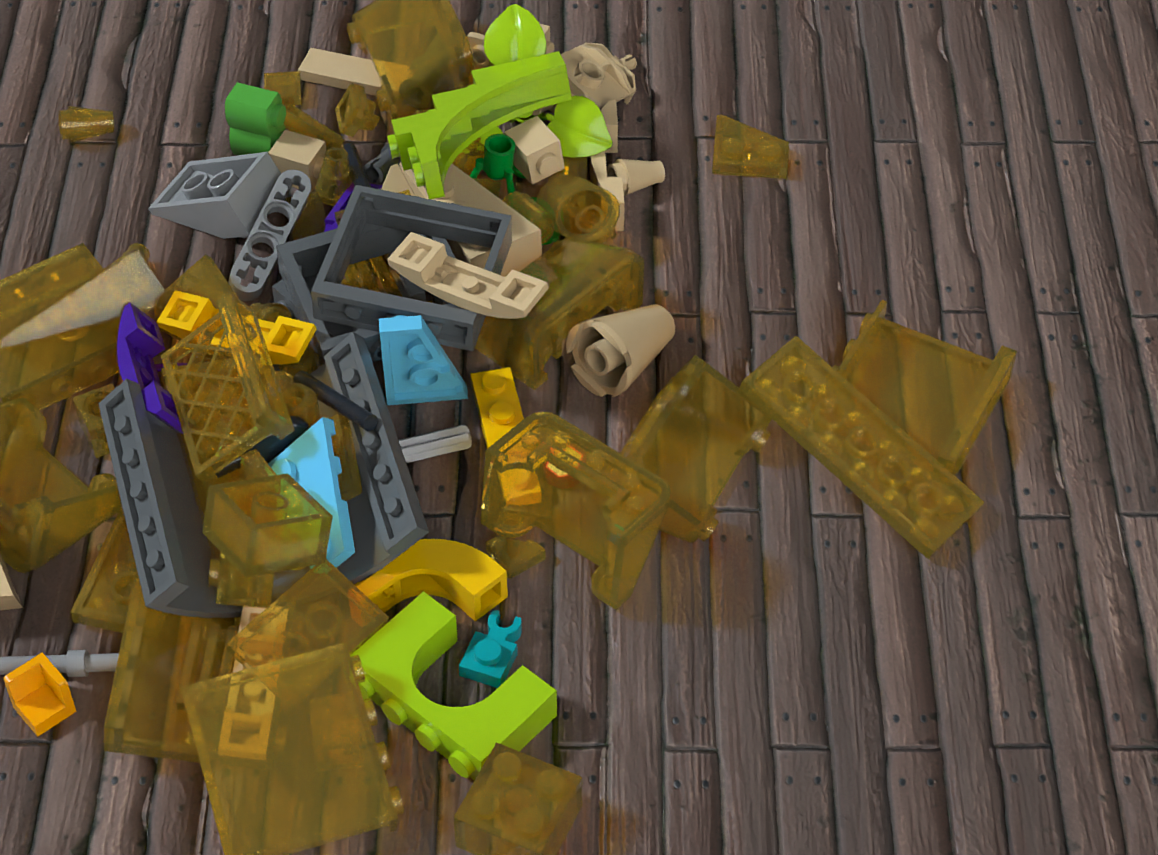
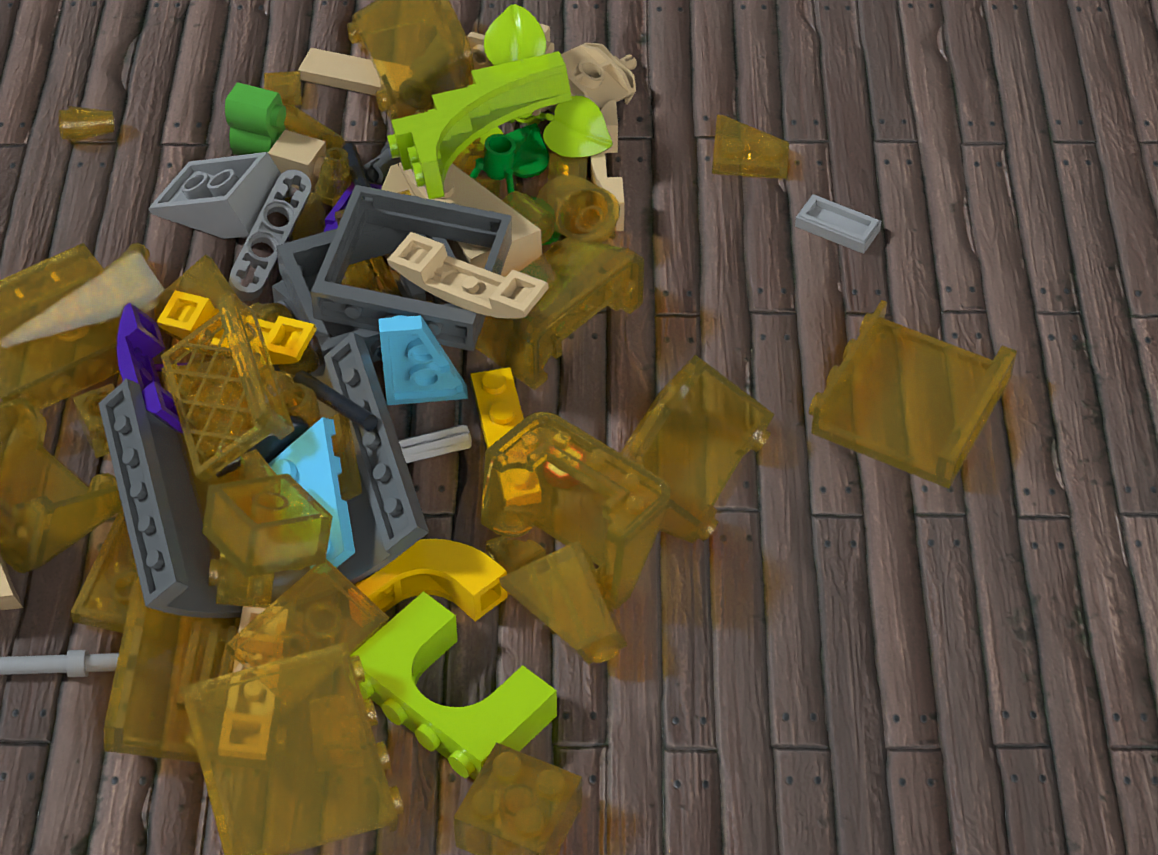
(39, 694): light orange panel -> none
(355, 111): clear yellow tile -> none
(491, 655): teal plate -> none
(536, 150): tan brick -> none
(569, 602): none -> clear yellow slope
(618, 347): tan cone -> none
(636, 173): tan cone -> none
(838, 223): none -> light grey tile
(861, 446): clear yellow plate -> none

